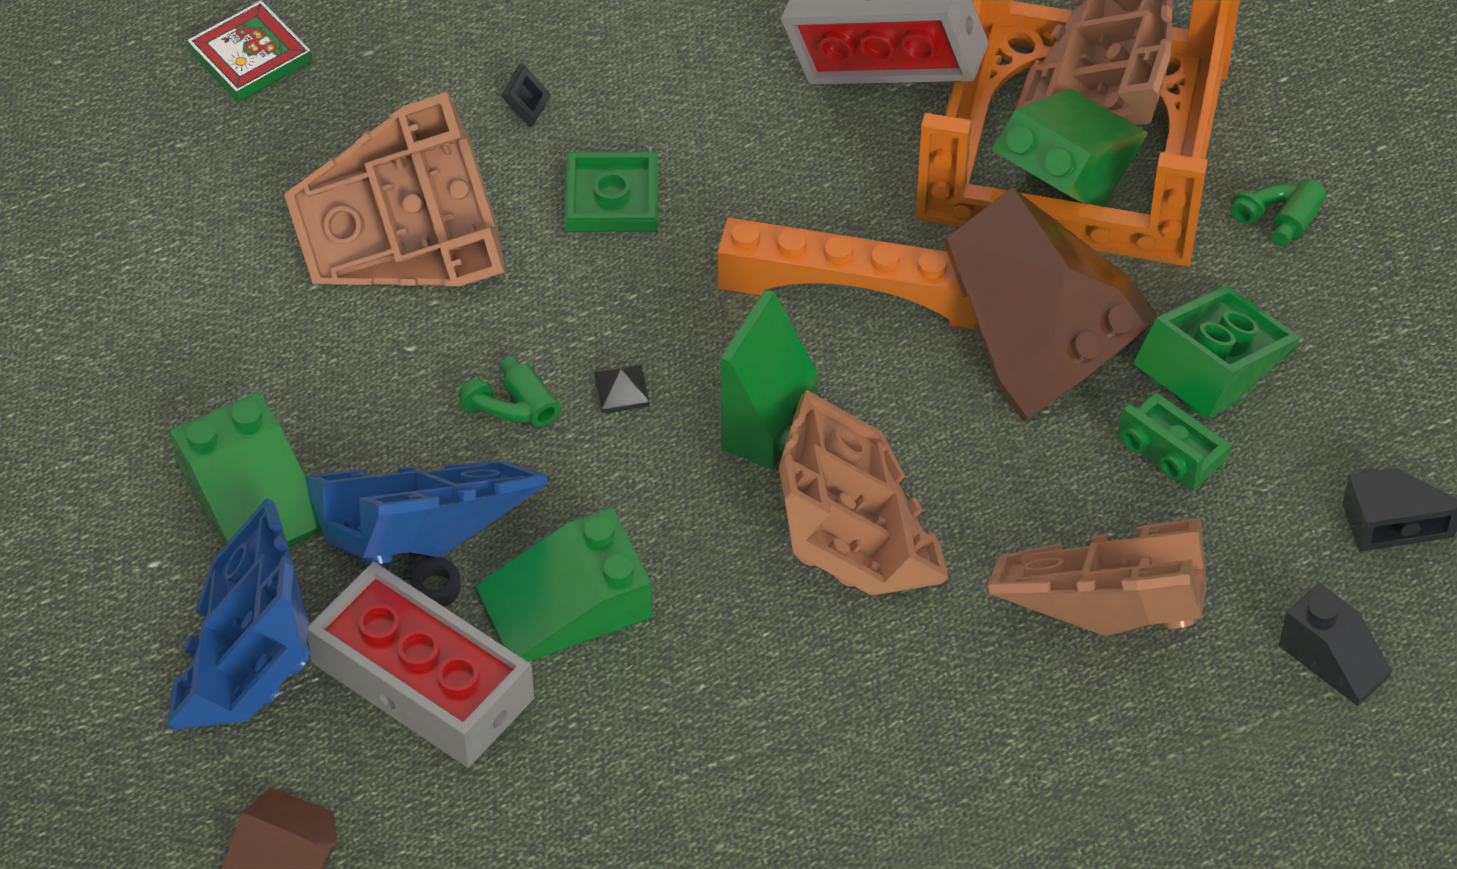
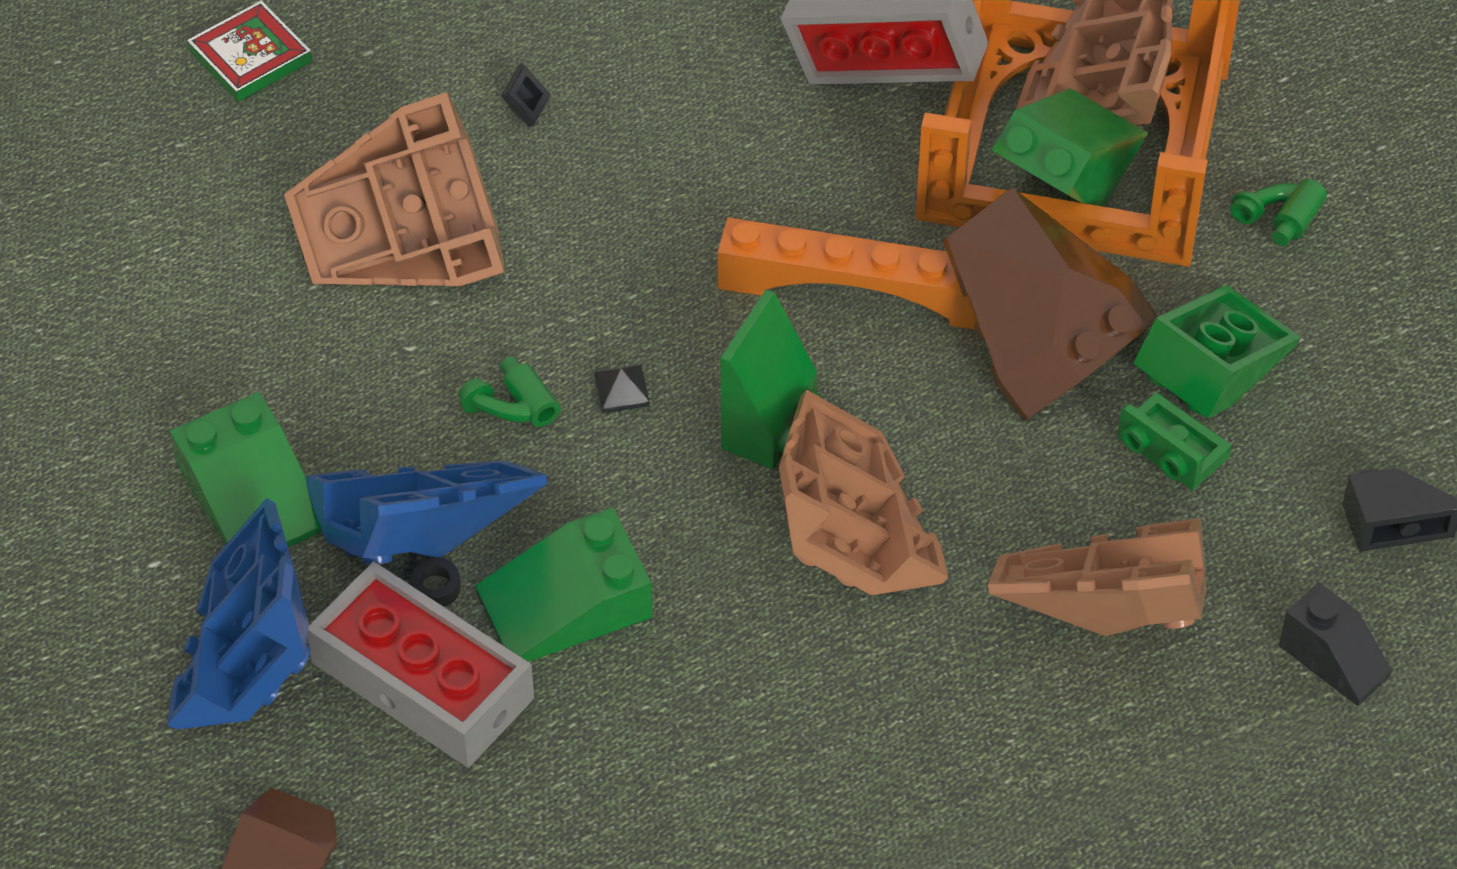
(611, 192): green tile -> none

